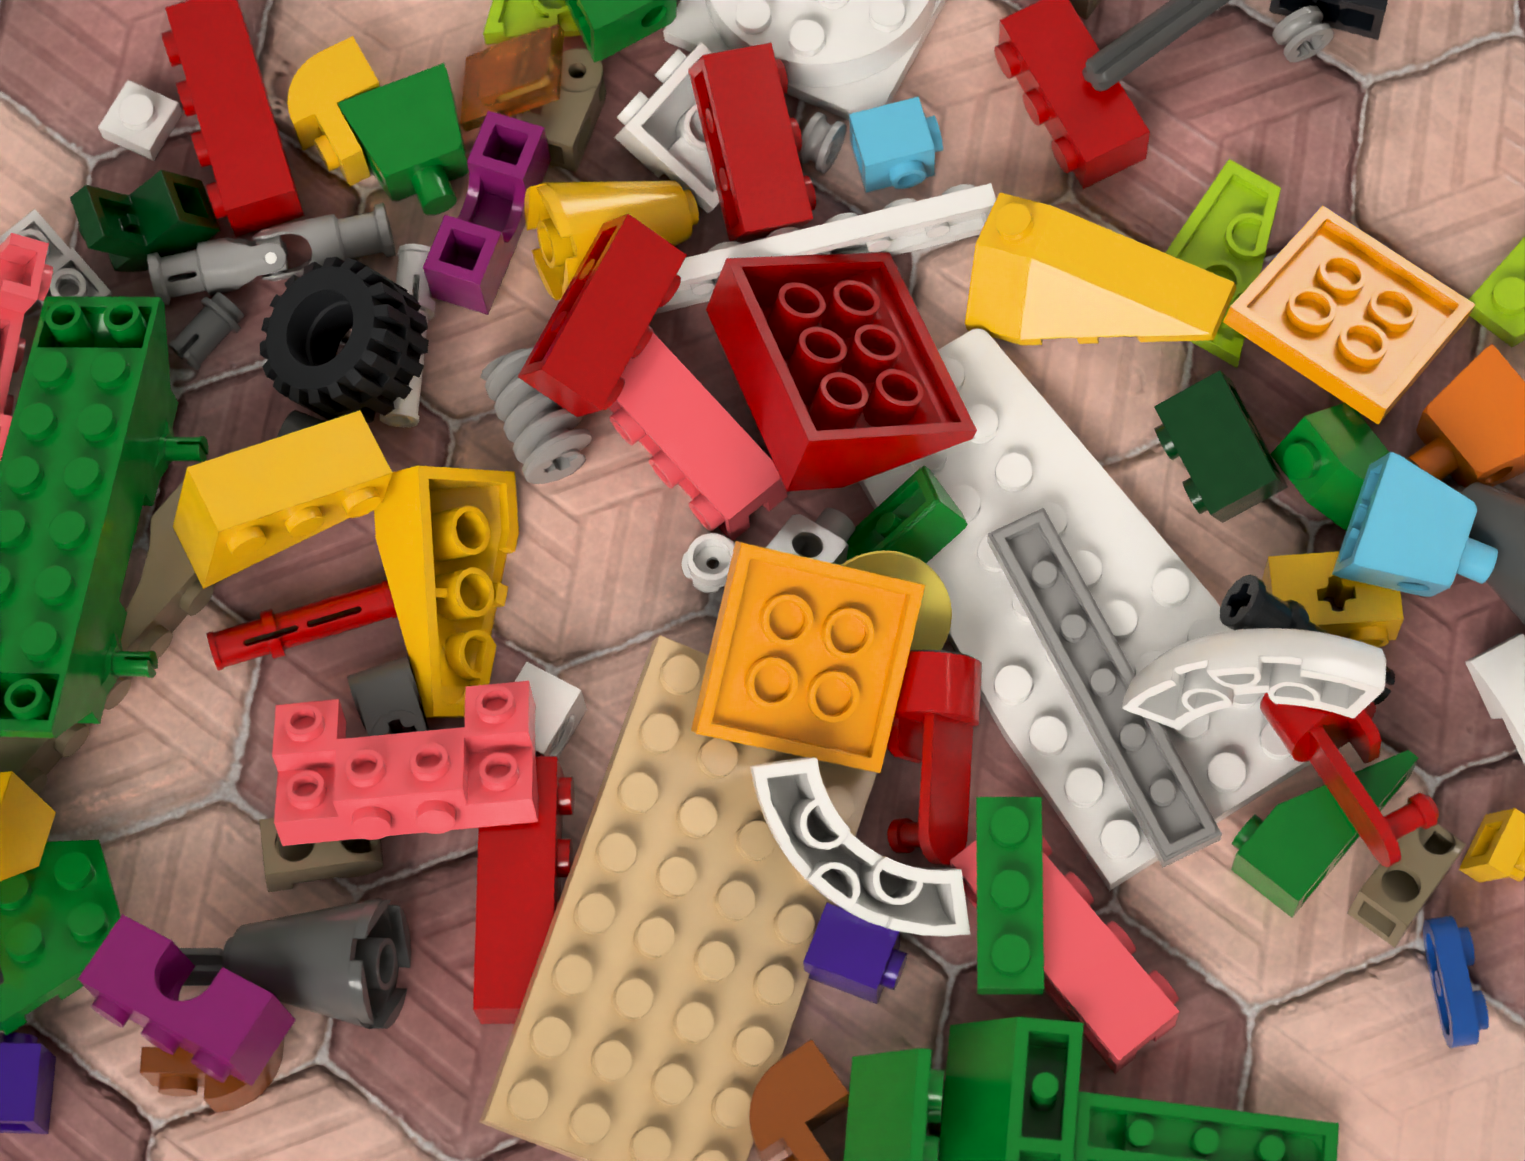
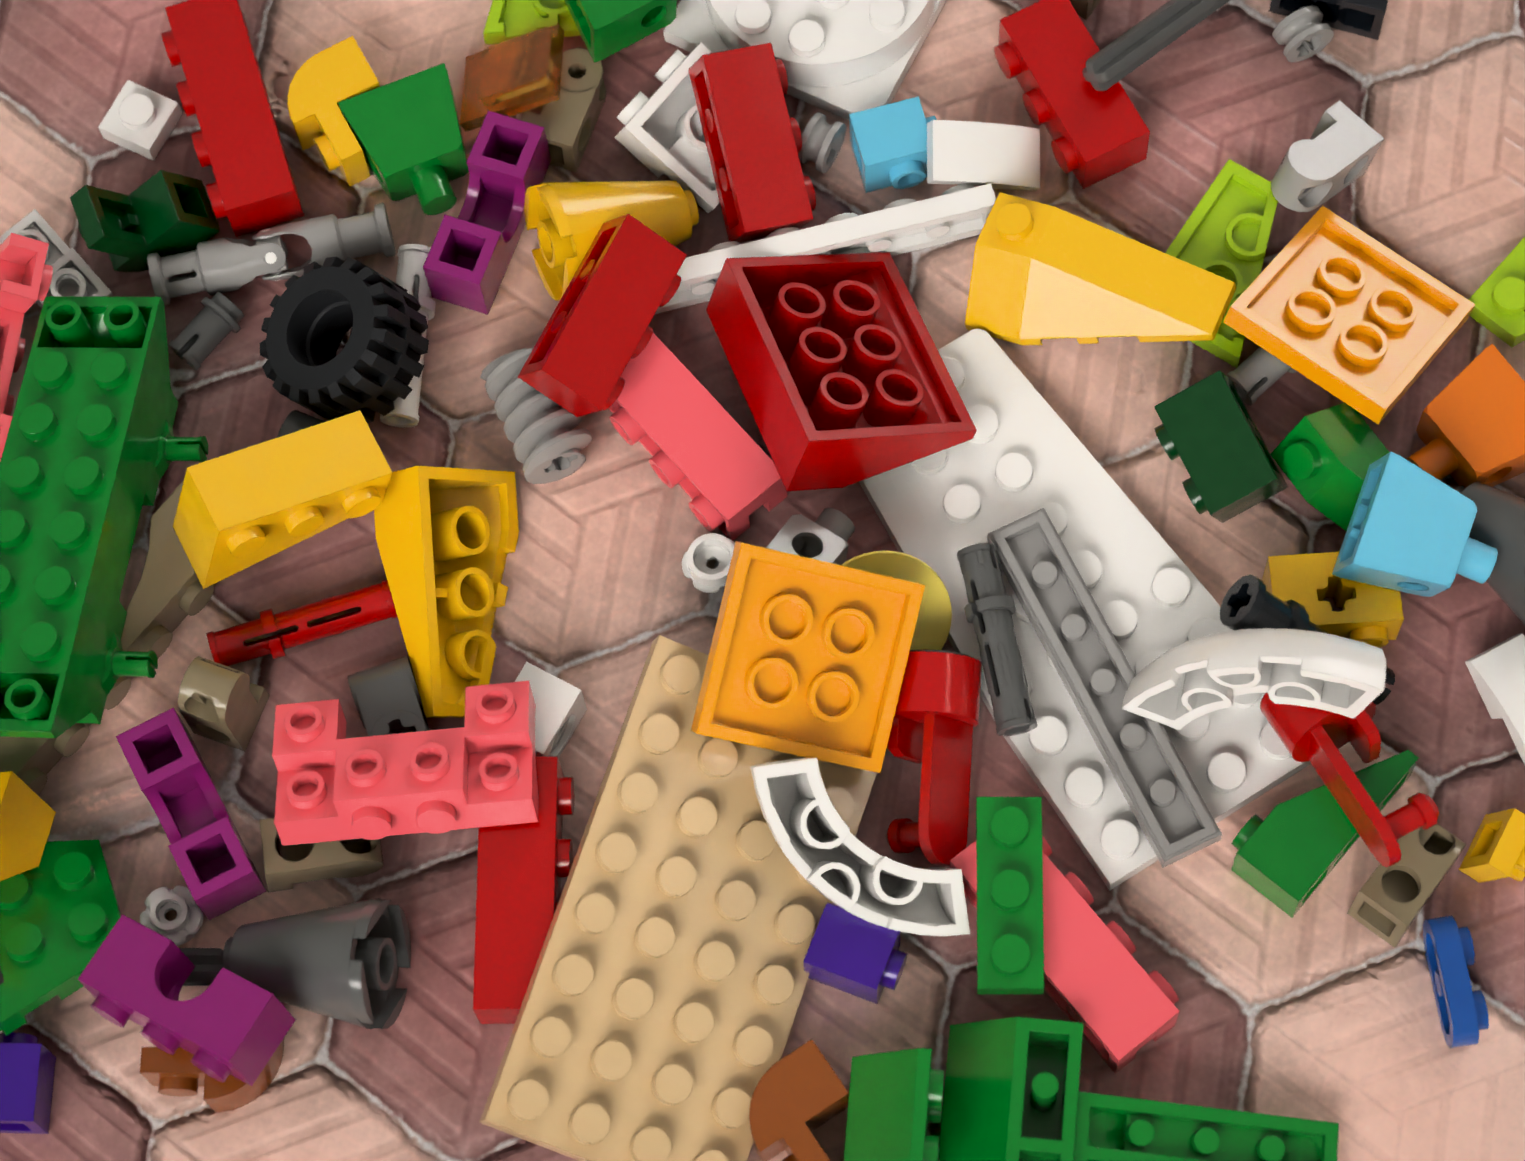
(188, 918): none -> white plate
(191, 814): none -> magenta arch
(221, 702): none -> dark tan leg
(912, 520): green slope -> none
(983, 154): none -> white slope
(991, 615): none -> dark grey pin
(1257, 375): none -> light grey pin
(1327, 161): none -> leg

